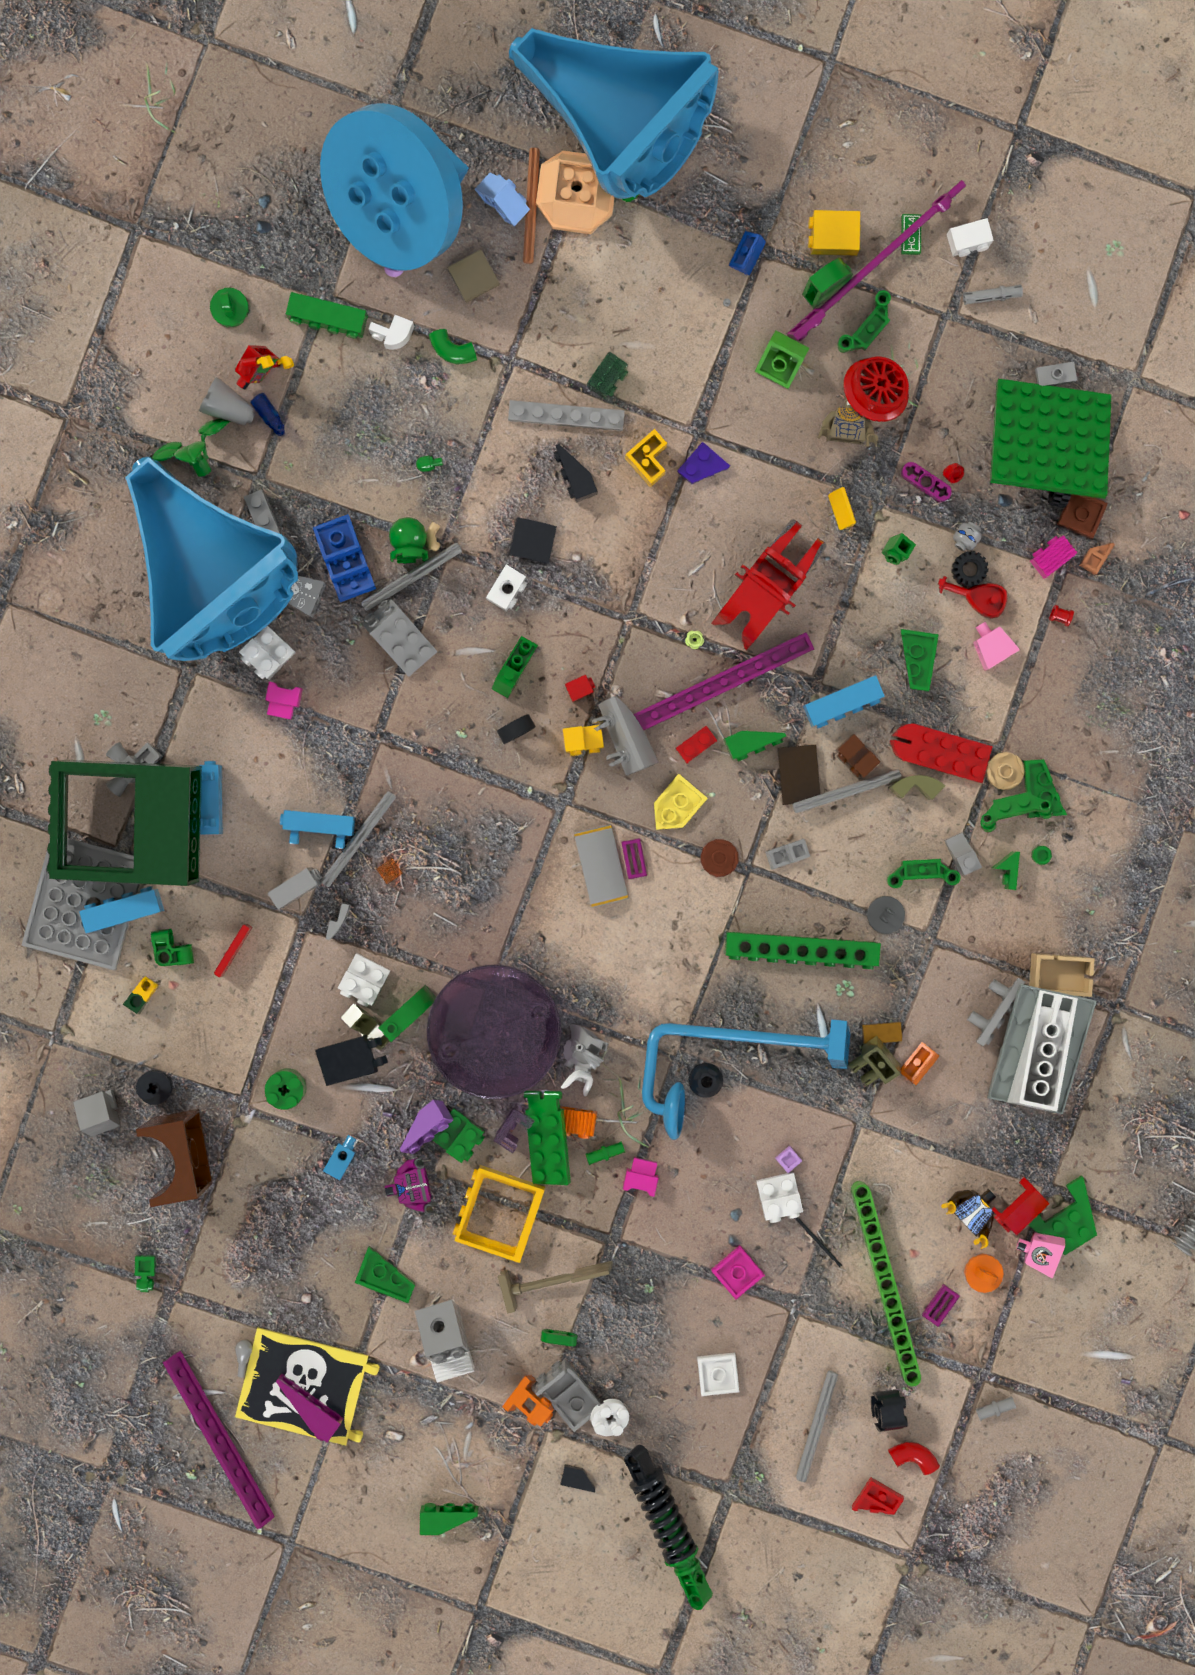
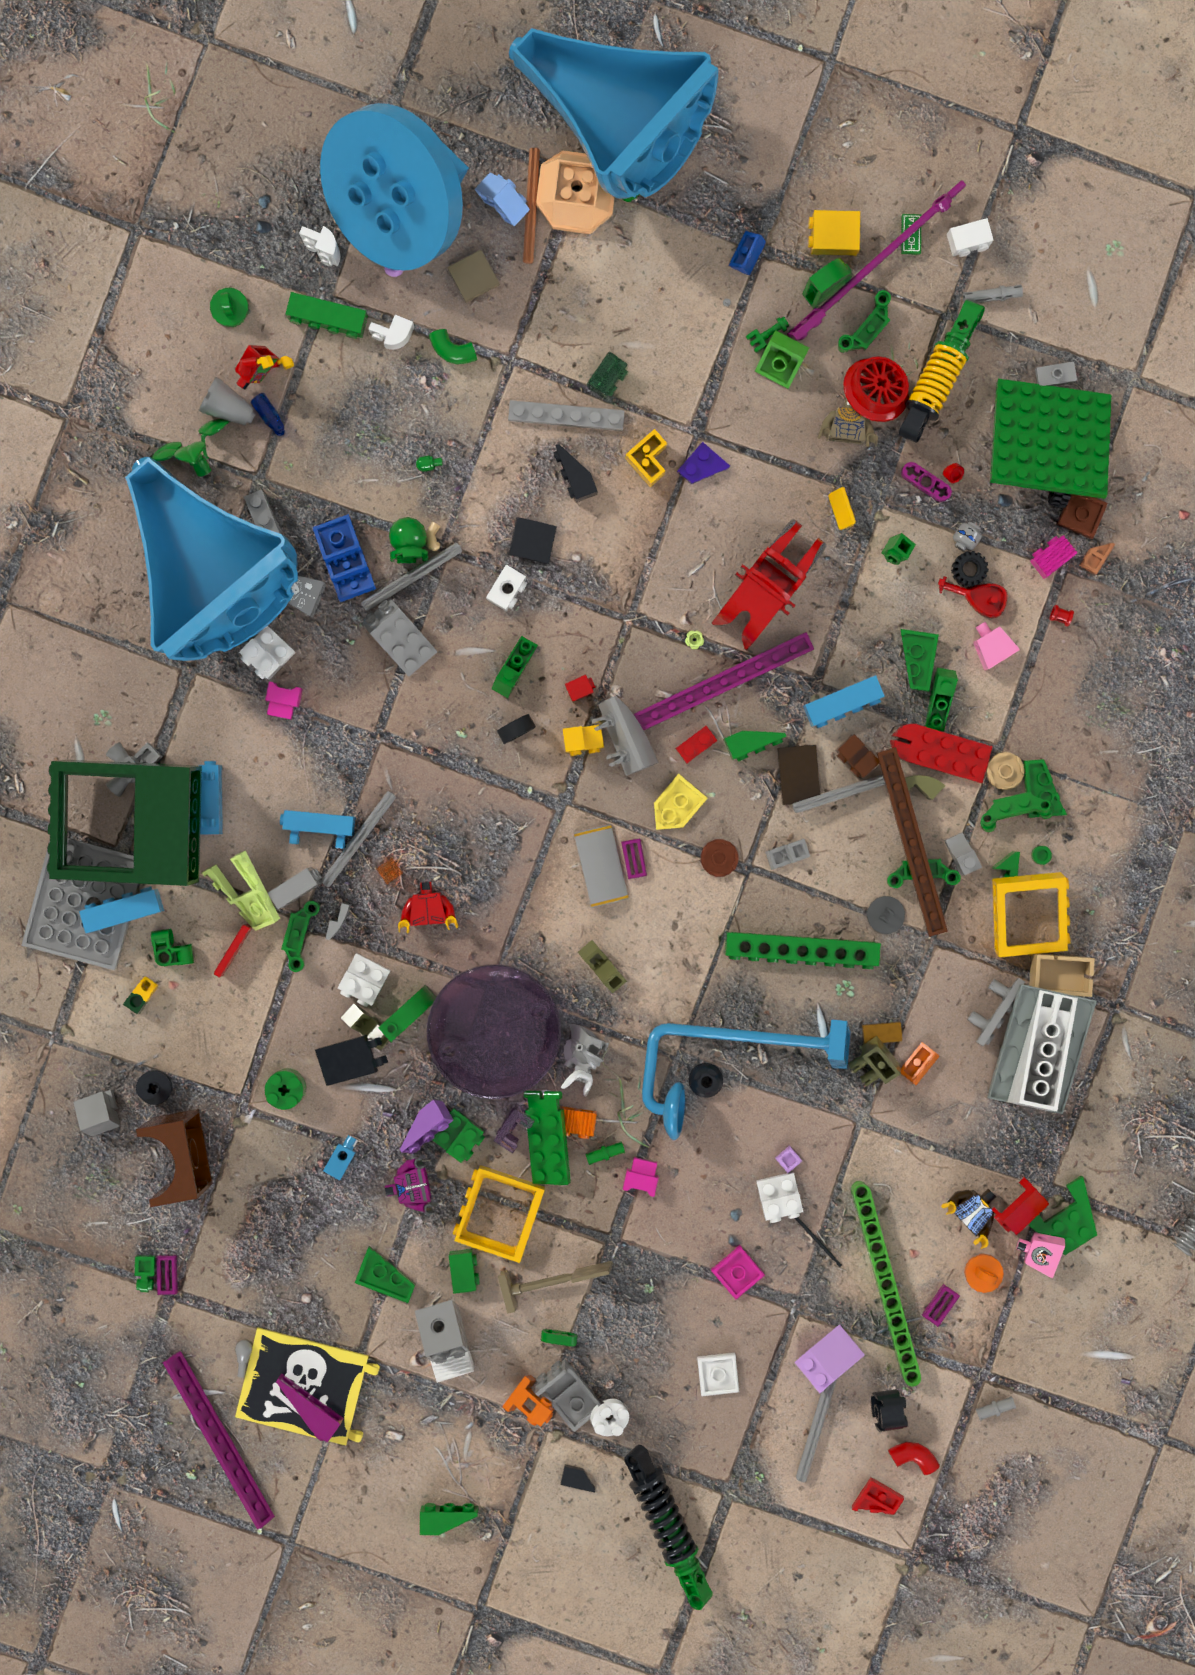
(167, 1291): none -> magenta tile
(254, 904): none -> yellowish green wing
(296, 934): none -> green plate
(322, 243): none -> white brick
(427, 909): none -> red torso
(463, 1271): none -> green brick
(602, 966): none -> olive brick
(781, 324): none -> green hinge
(829, 1358): none -> lavender slope
(912, 841): none -> reddish brown plate
(940, 373): none -> piece
(941, 698): none -> green slope
(1024, 883): none -> yellow piece

